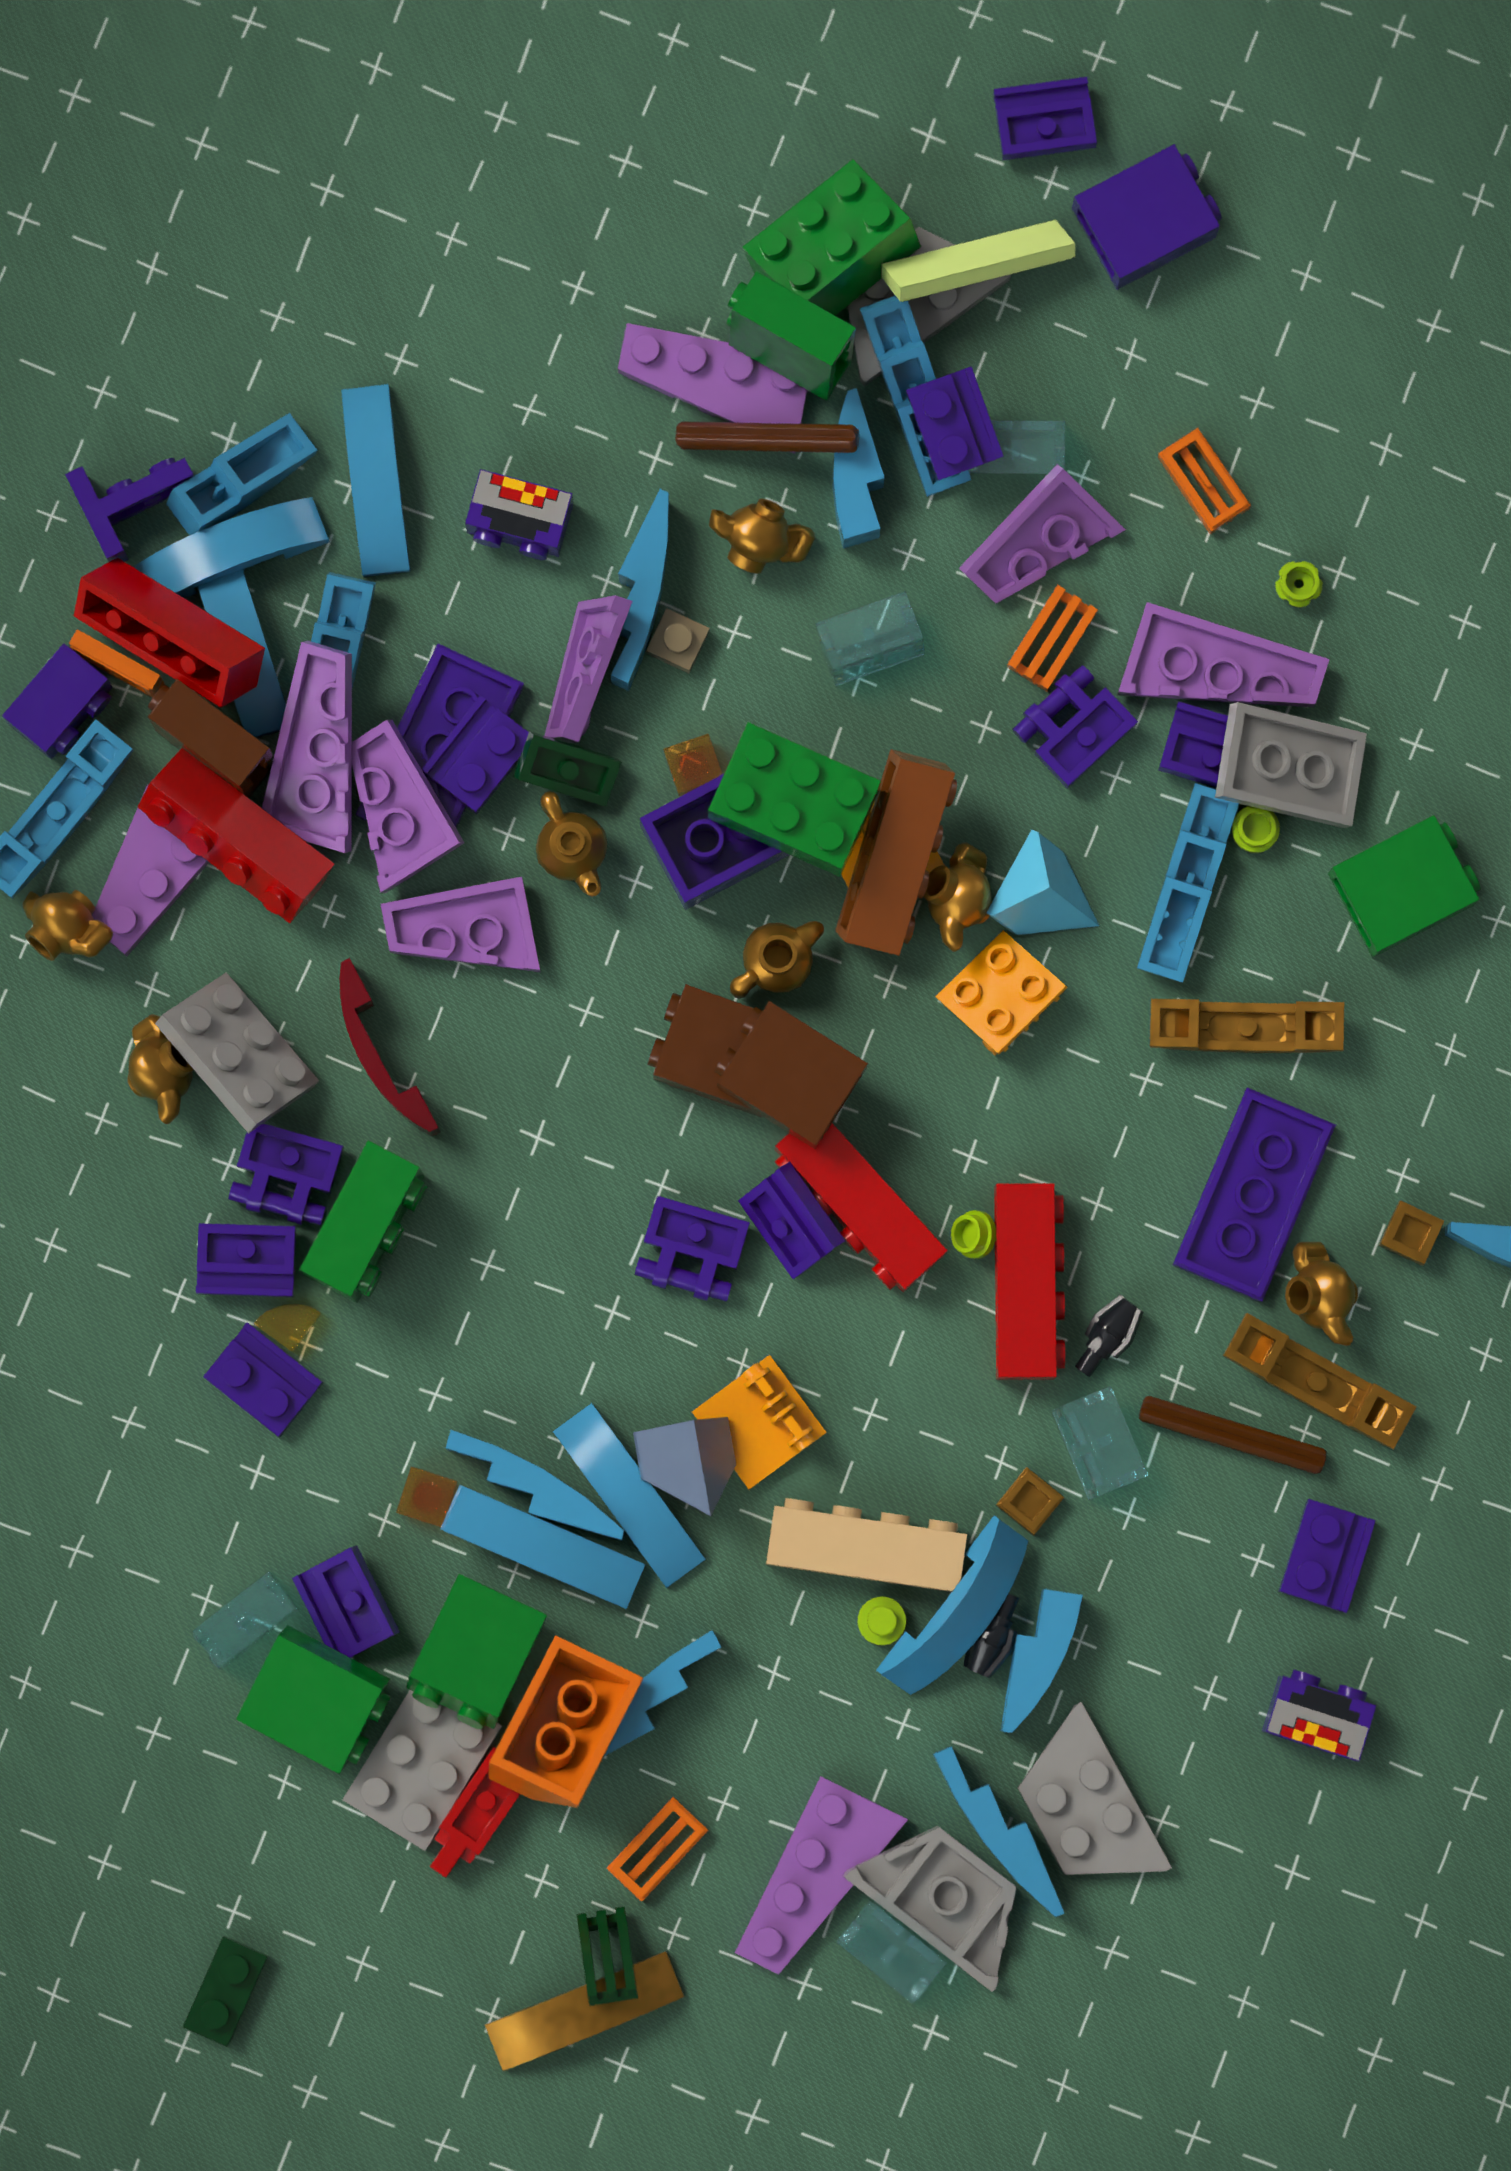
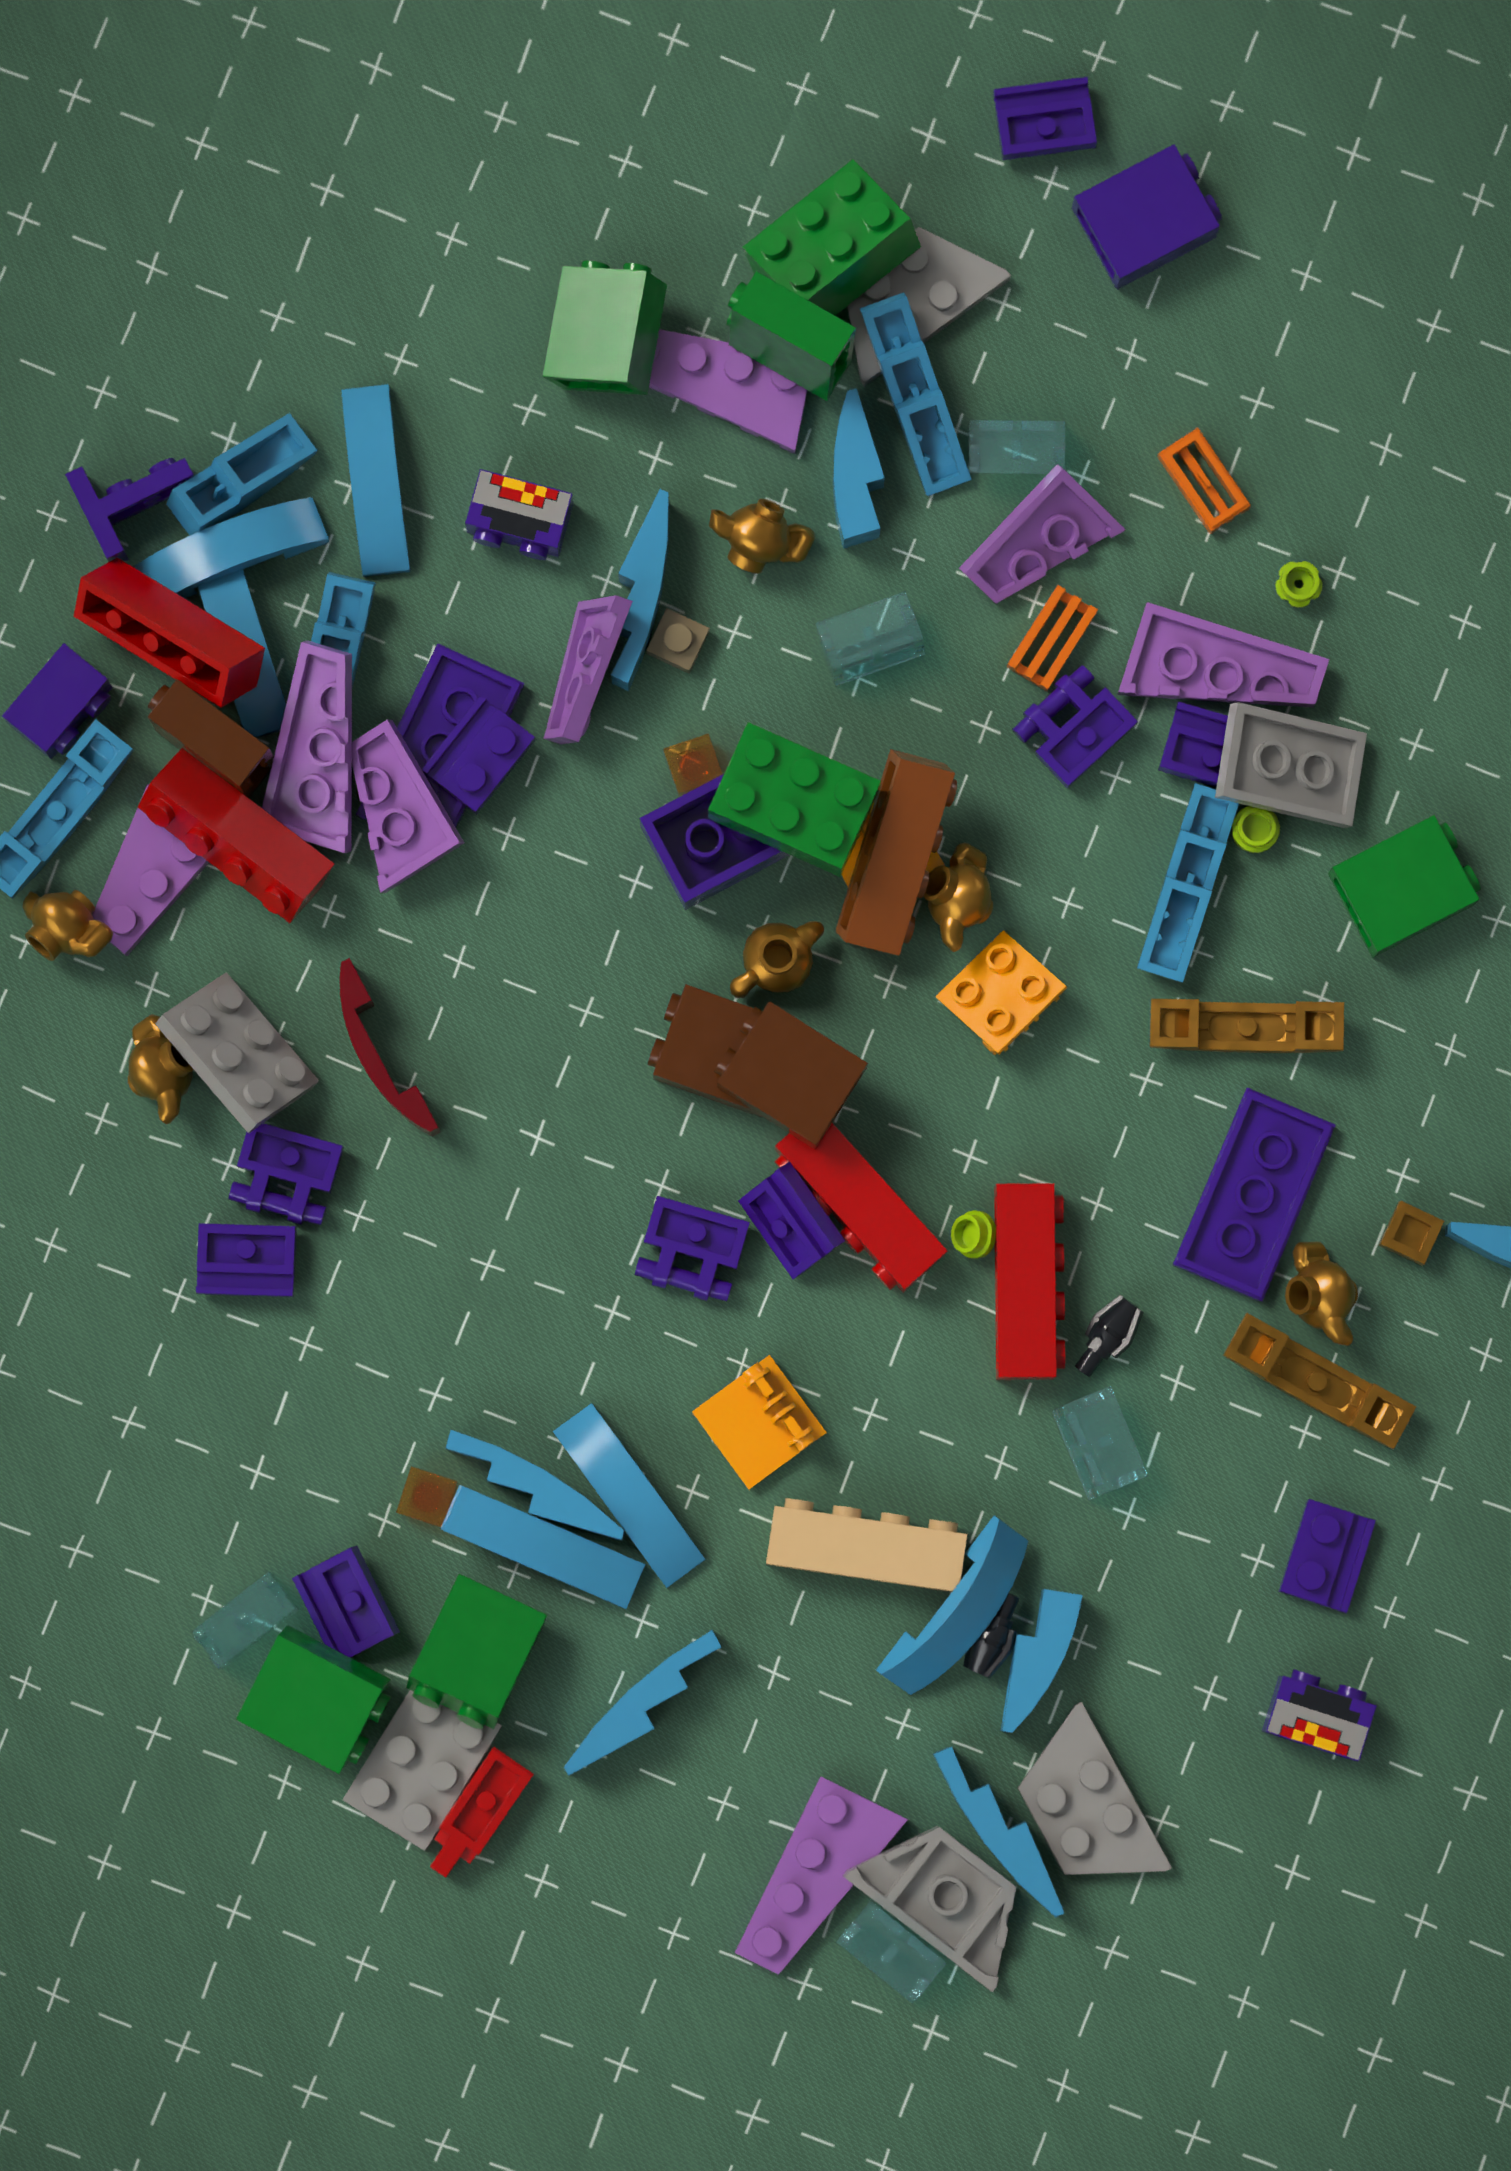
(116, 663): orange tile -> none
(225, 1991): dark green plate -> none
(263, 1379): dark purple plate -> none
(288, 1323): clear yellow tile -> none
(364, 1222): green brick -> none
(466, 925): medium lavender wing -> none
(563, 1725): orange slope -> none
(567, 769): dark green plate -> none
(571, 845): pearl gold piece -> none
(571, 2019): pearl gold slope -> none
(602, 1923): dark green tile -> none
(605, 328): none -> brick
(628, 1880): orange tile -> none
(688, 1460): sand blue slope -> none
(767, 437): reddish brown axle -> none
(881, 1620): lime plate -> none
(954, 423): dark purple plate -> none
(978, 260): yellowish green tile -> none
(1030, 1501): pearl gold tile -> none
(1041, 892): medium azure slope -> none
(1232, 1434): reddish brown axle -> none

